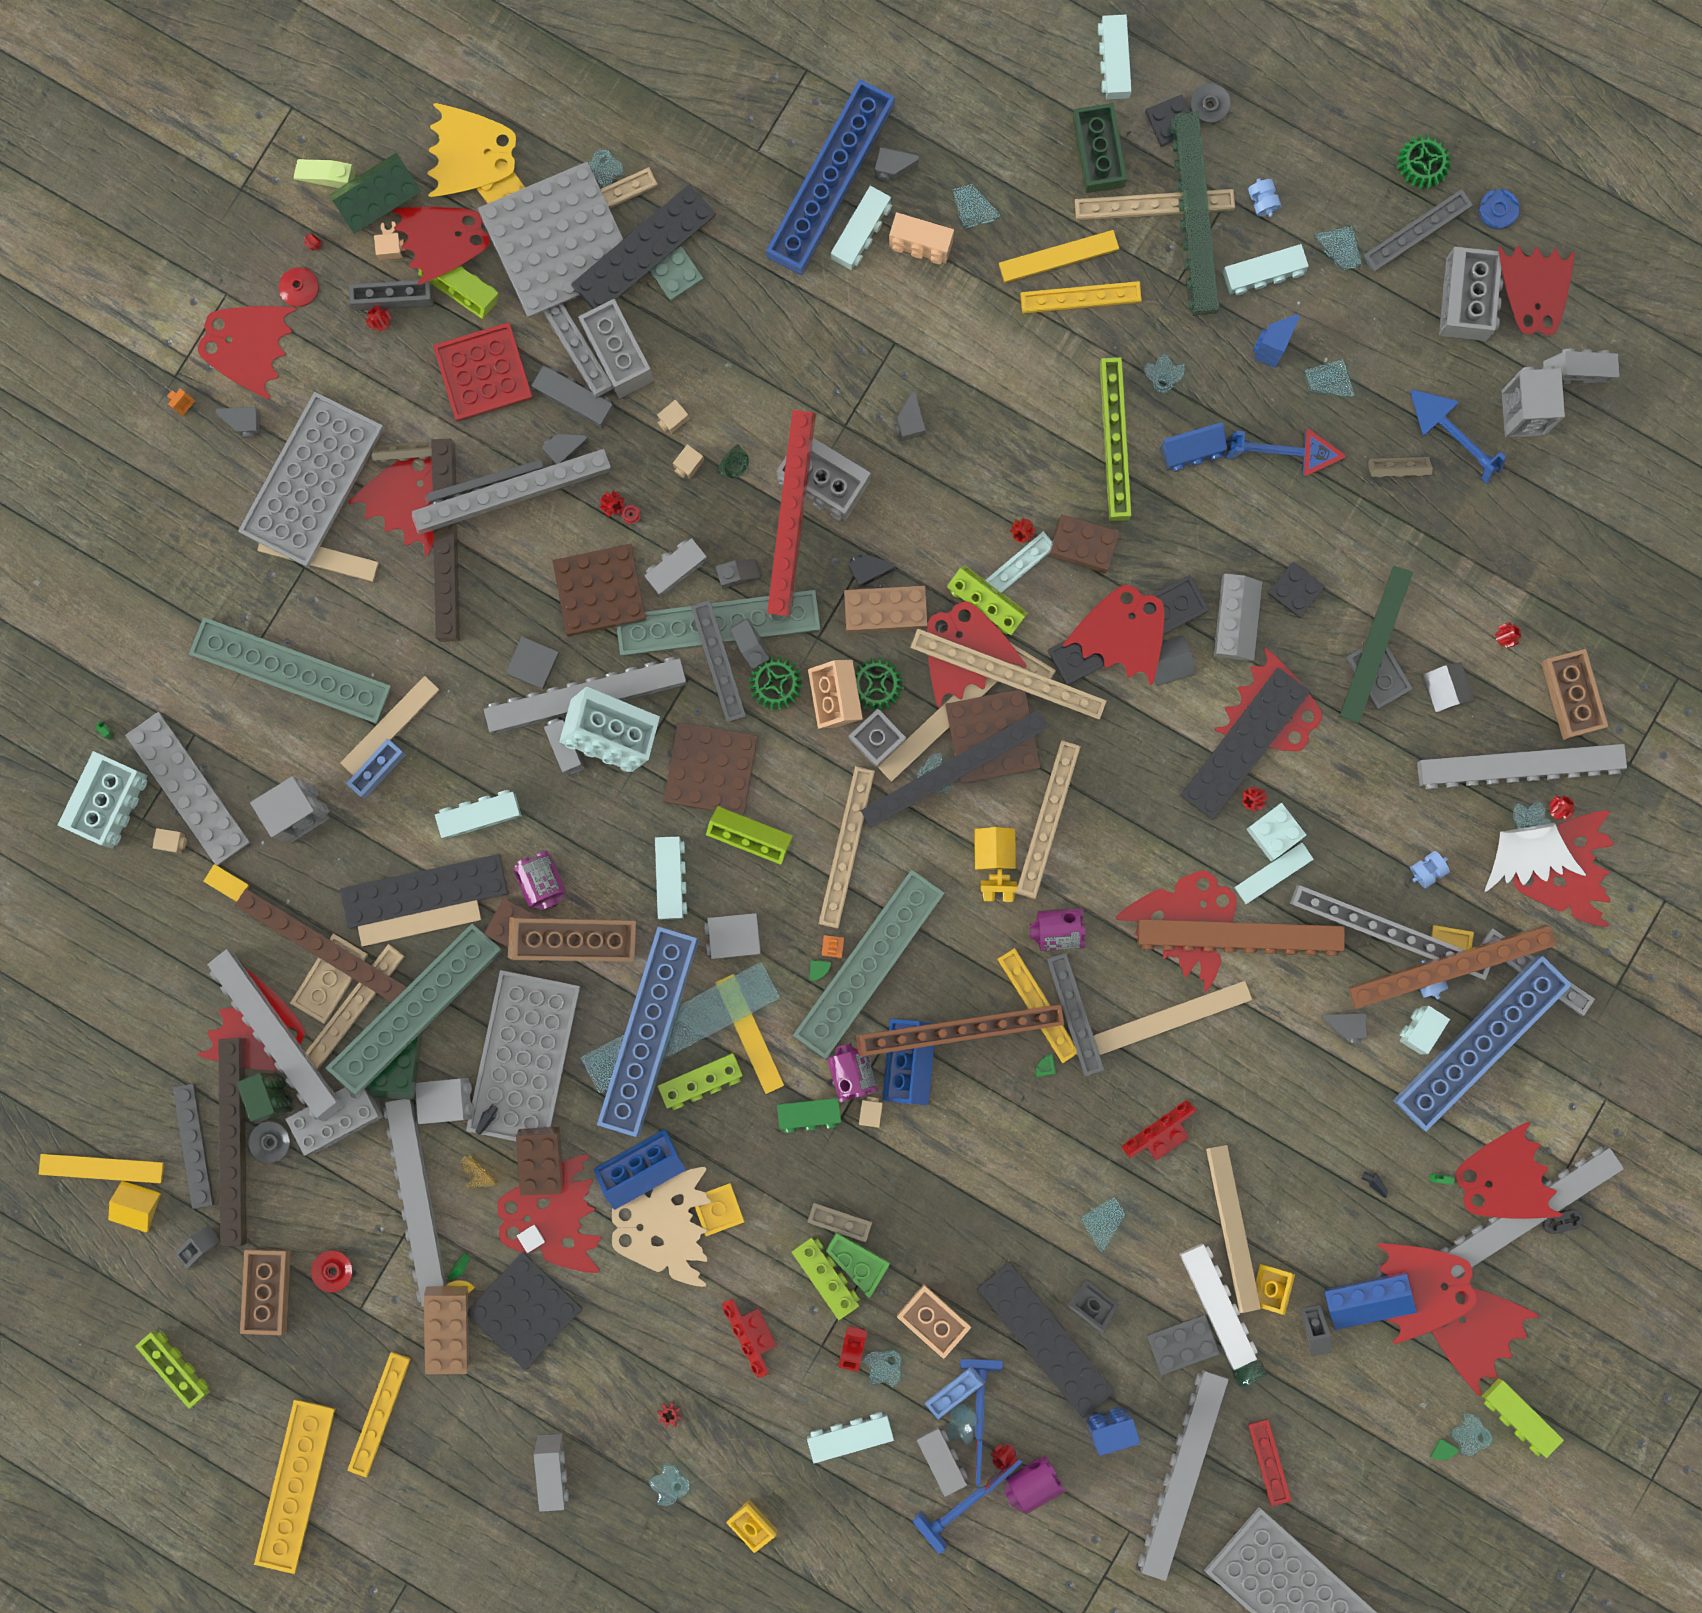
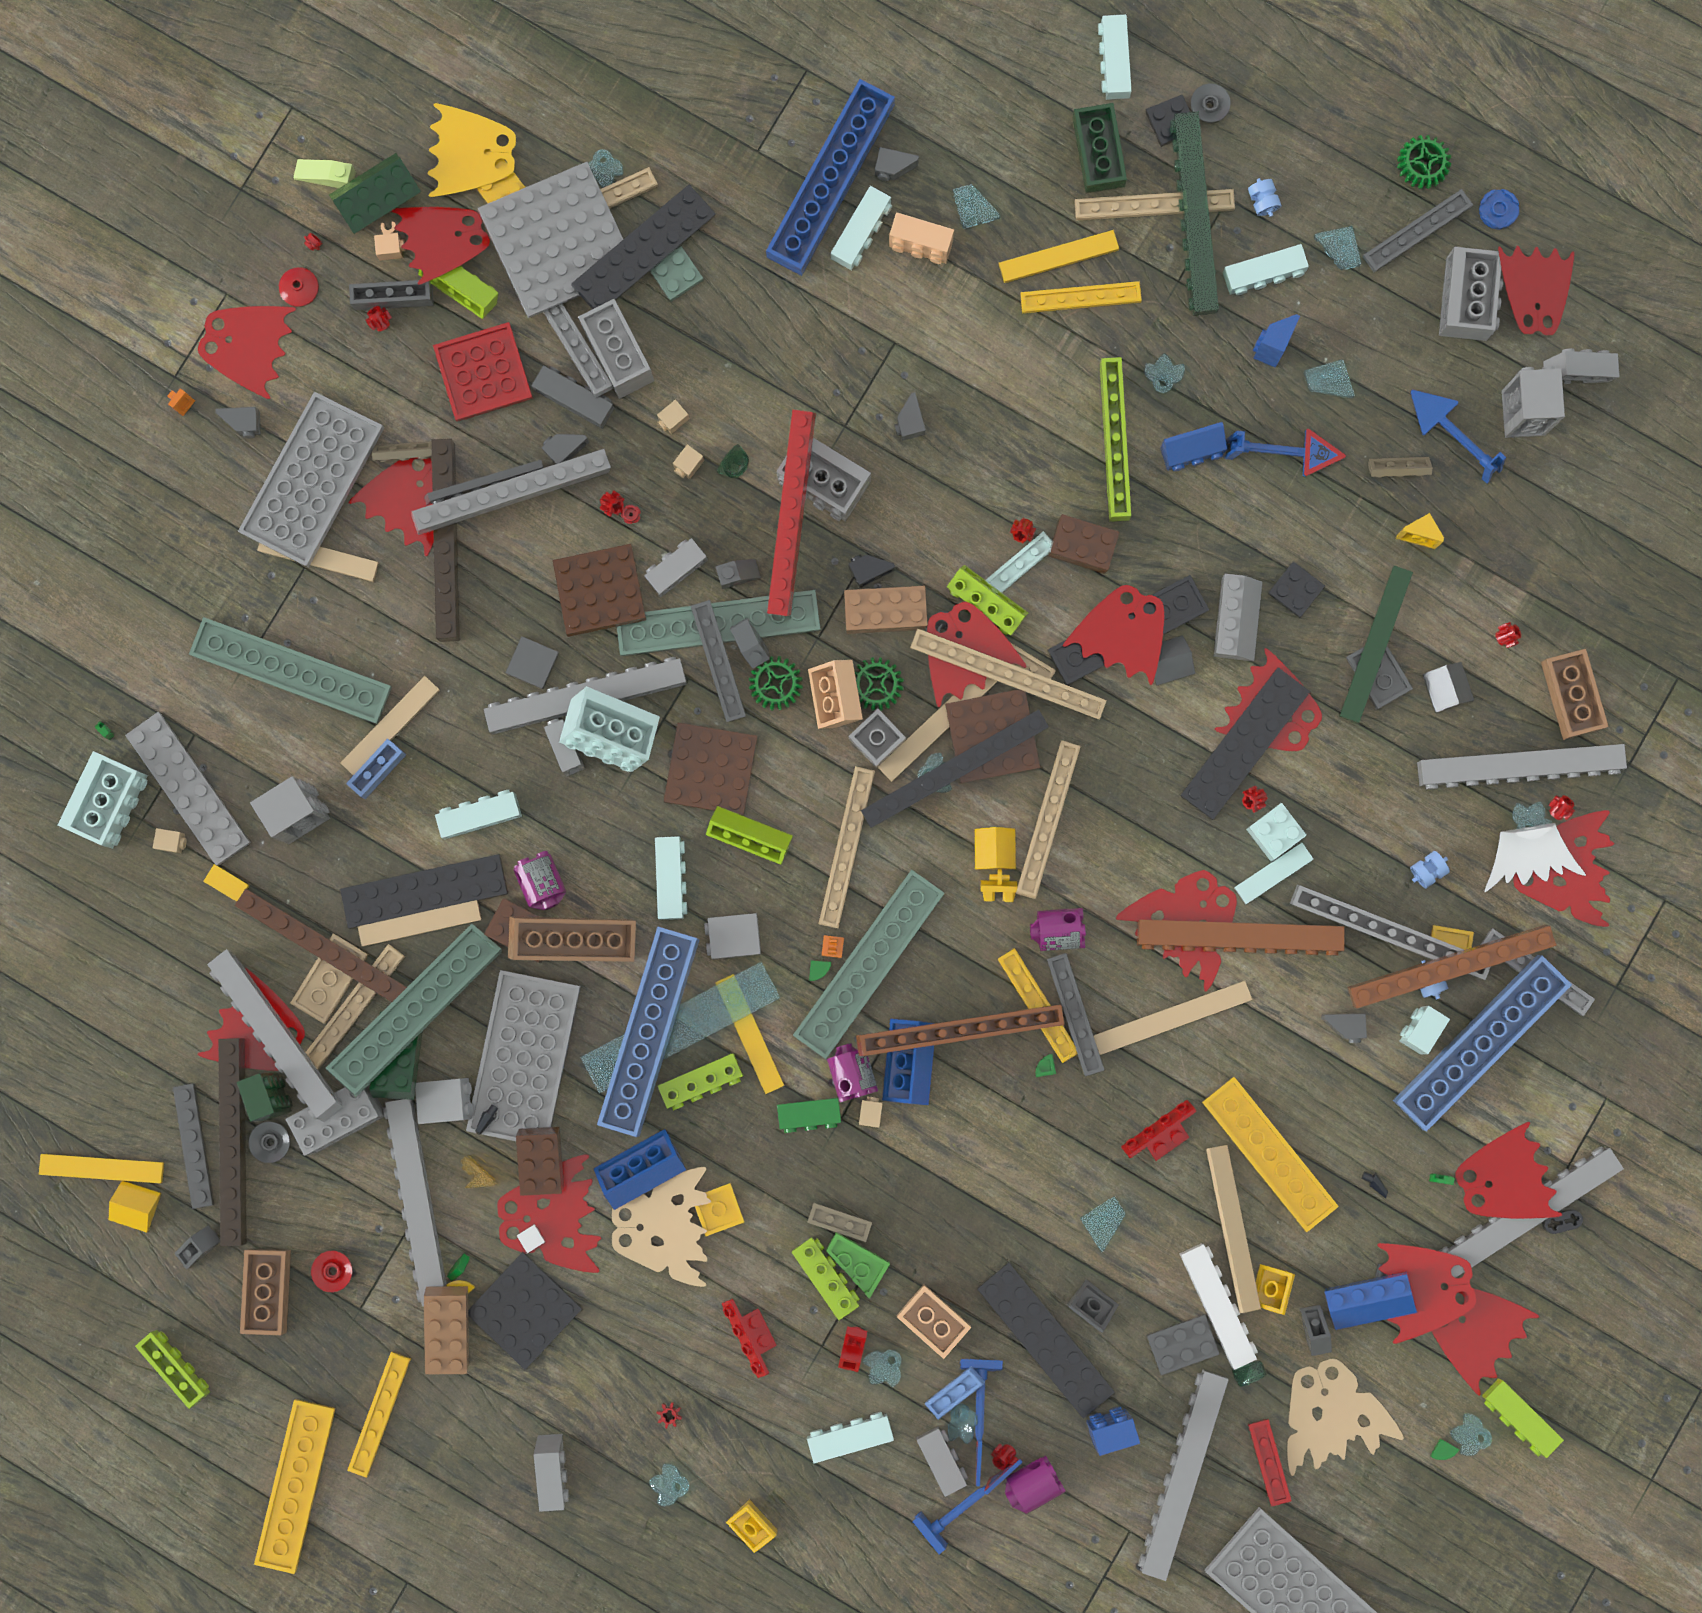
(1270, 1154): none -> yellow plate
(1339, 1416): none -> tan piece
(1422, 532): none -> yellow slope

